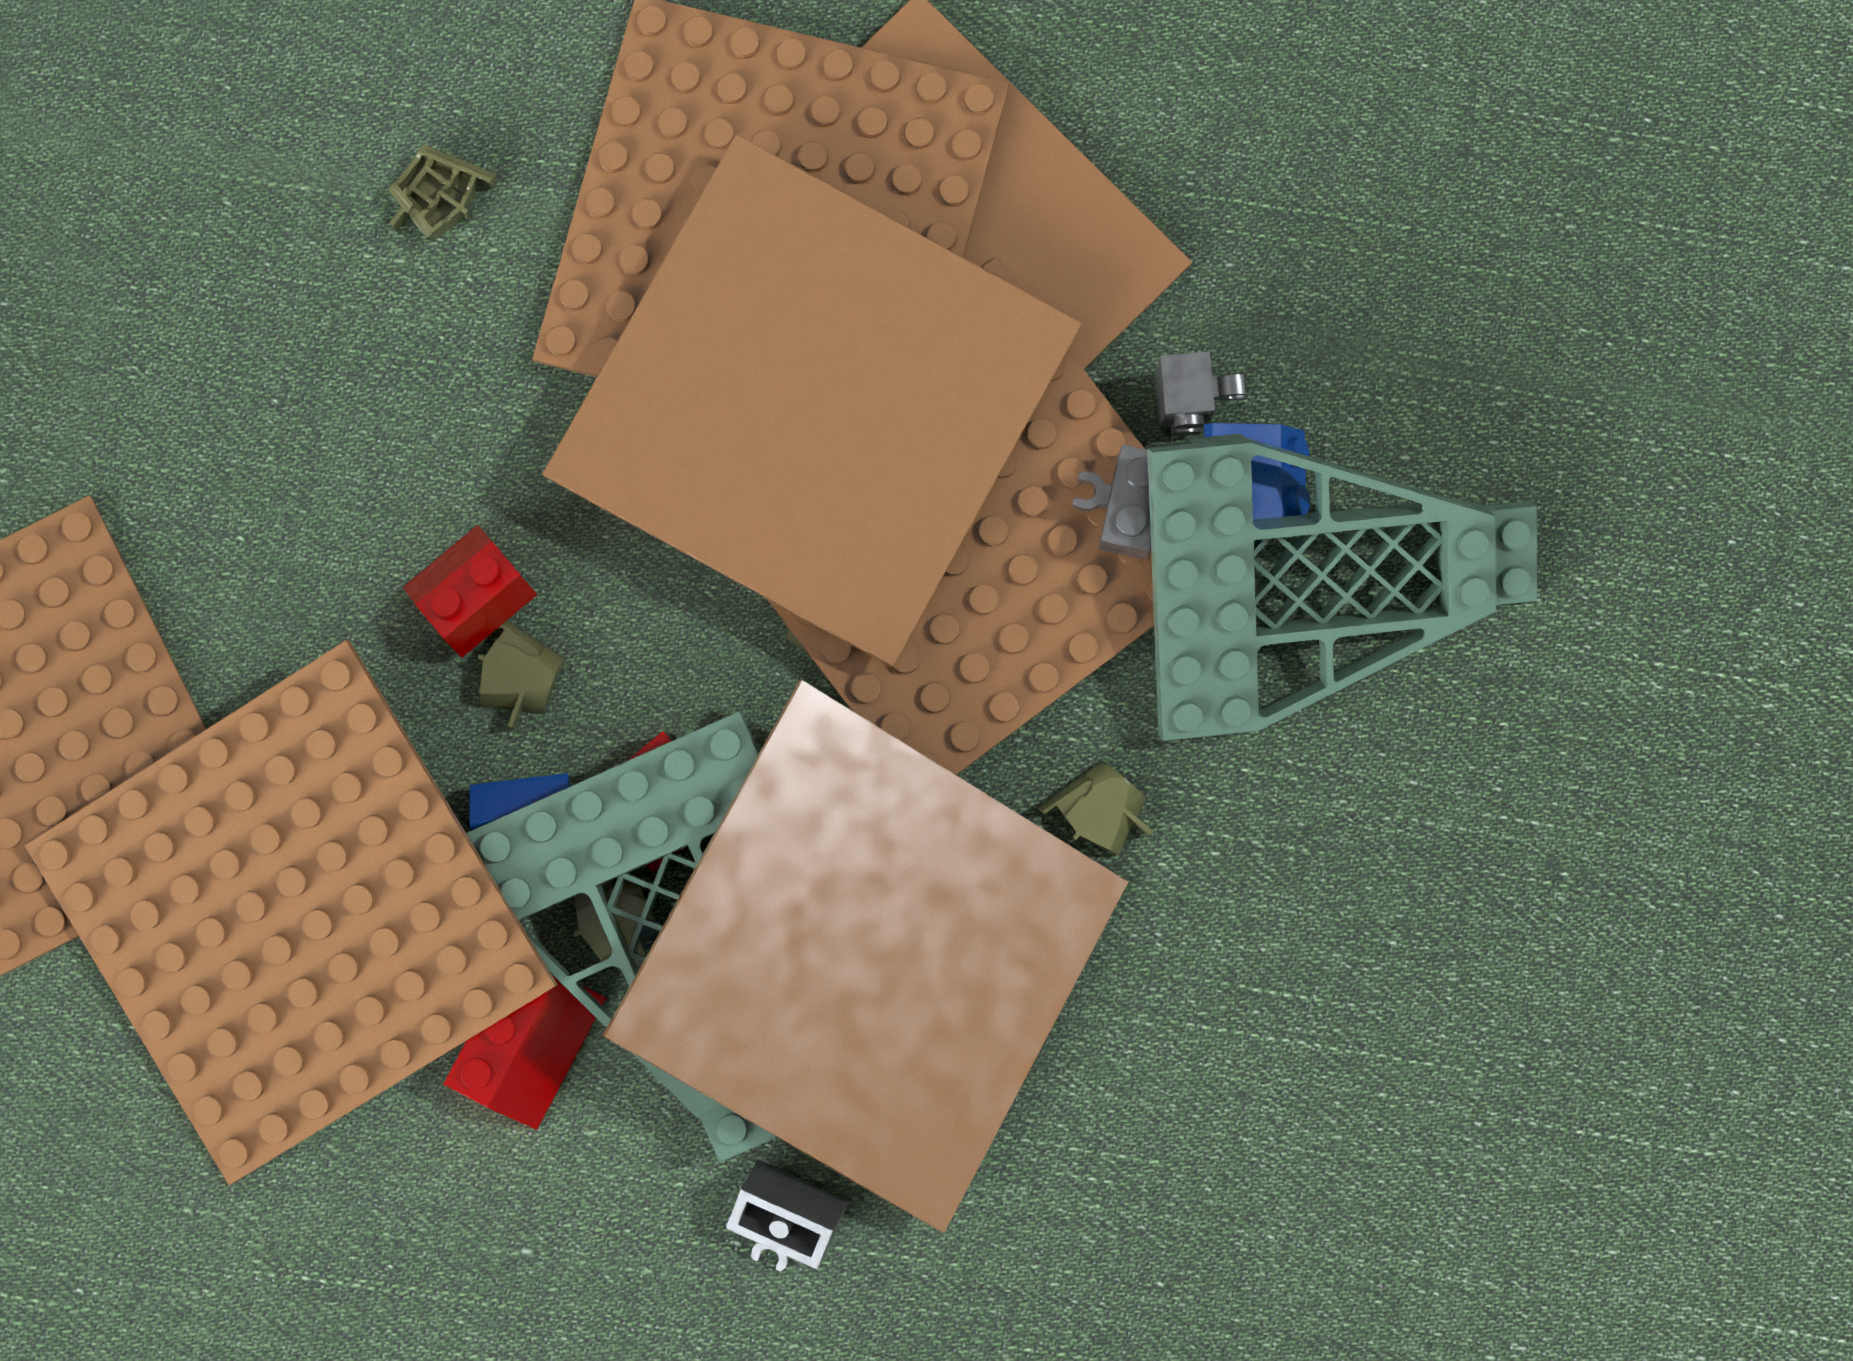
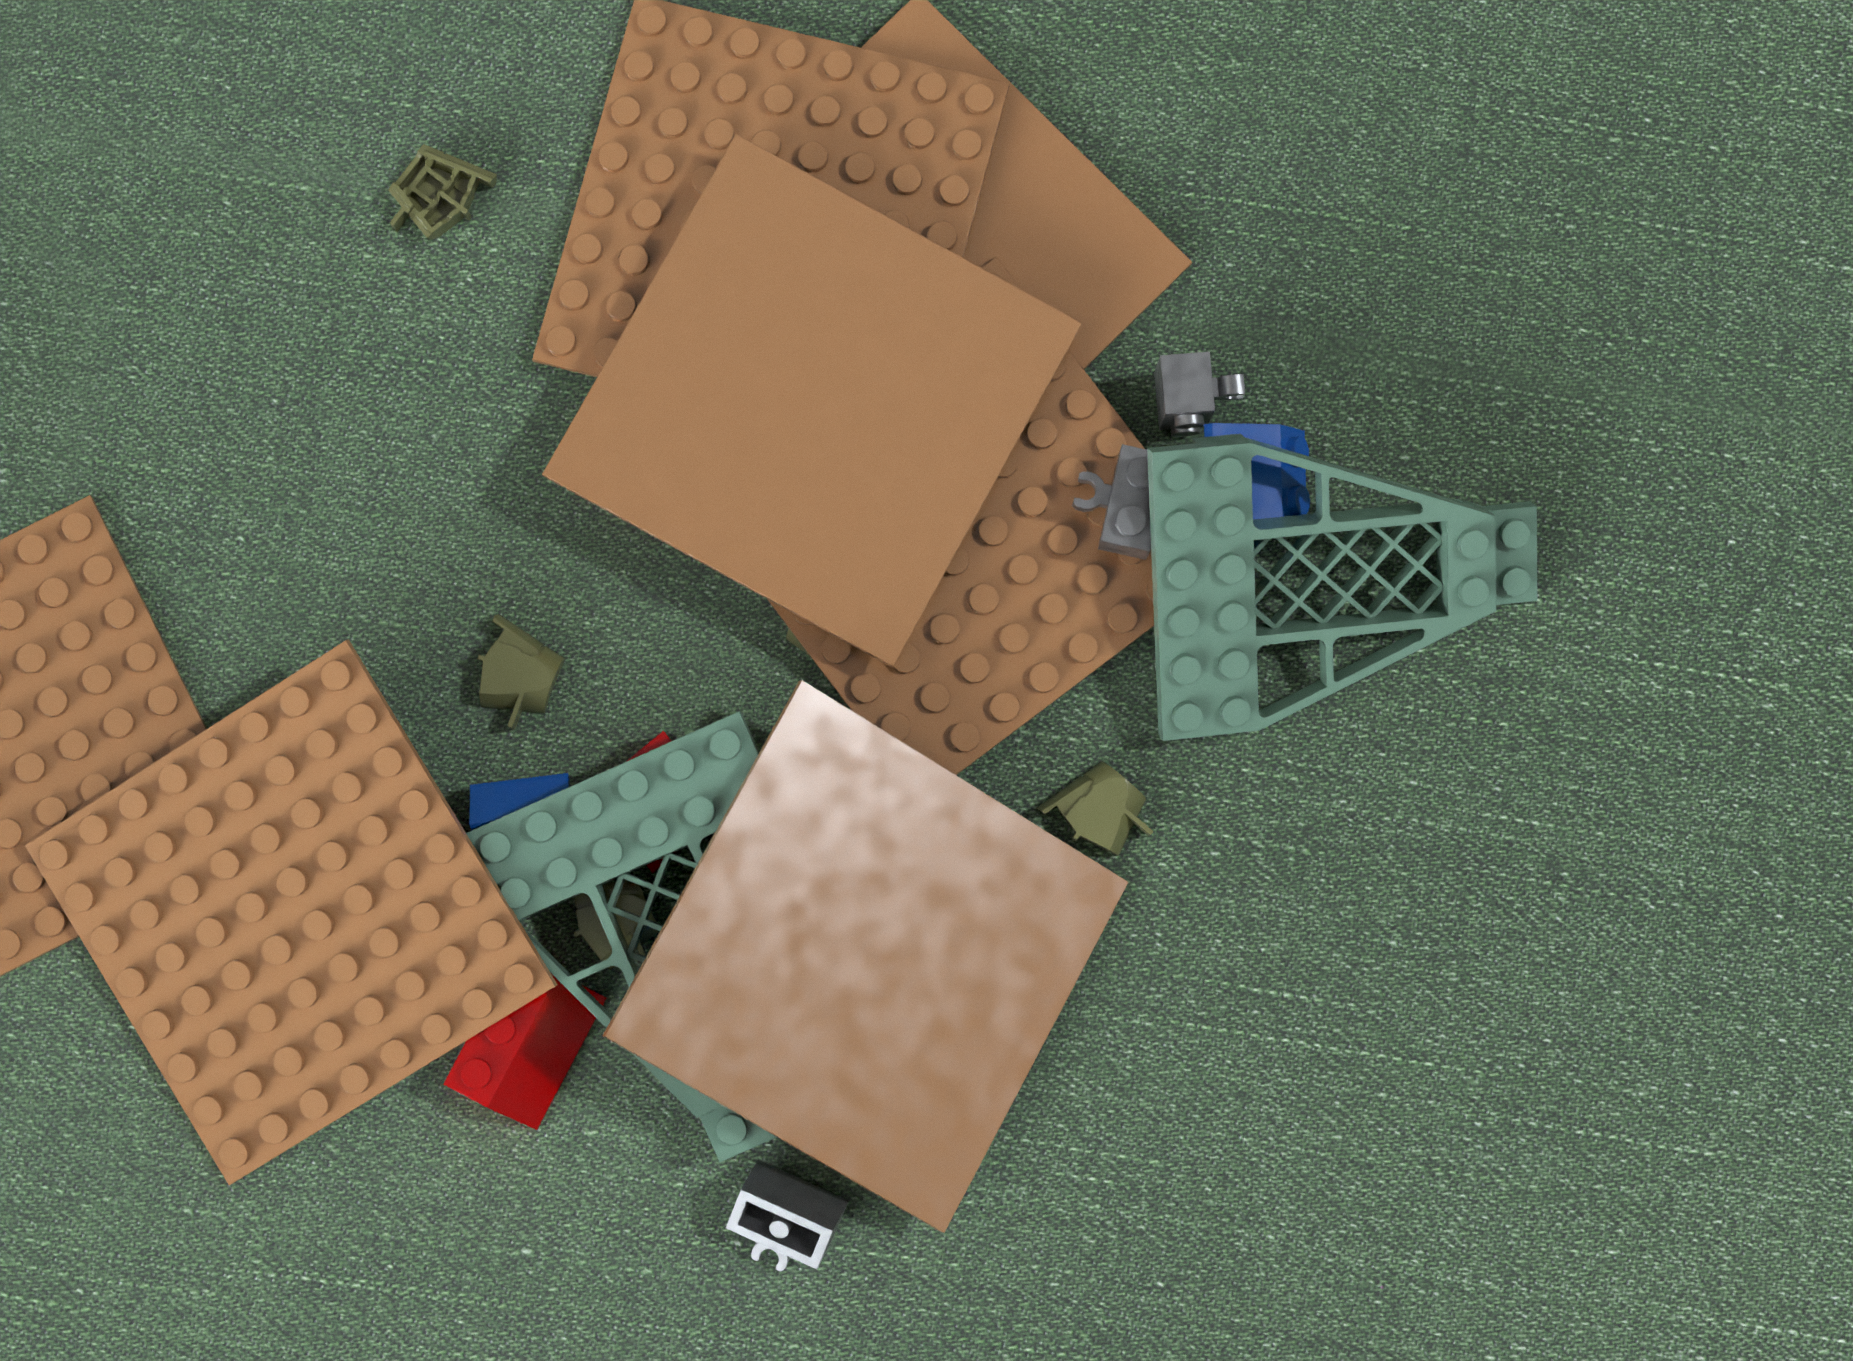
(469, 591): red slope -> none

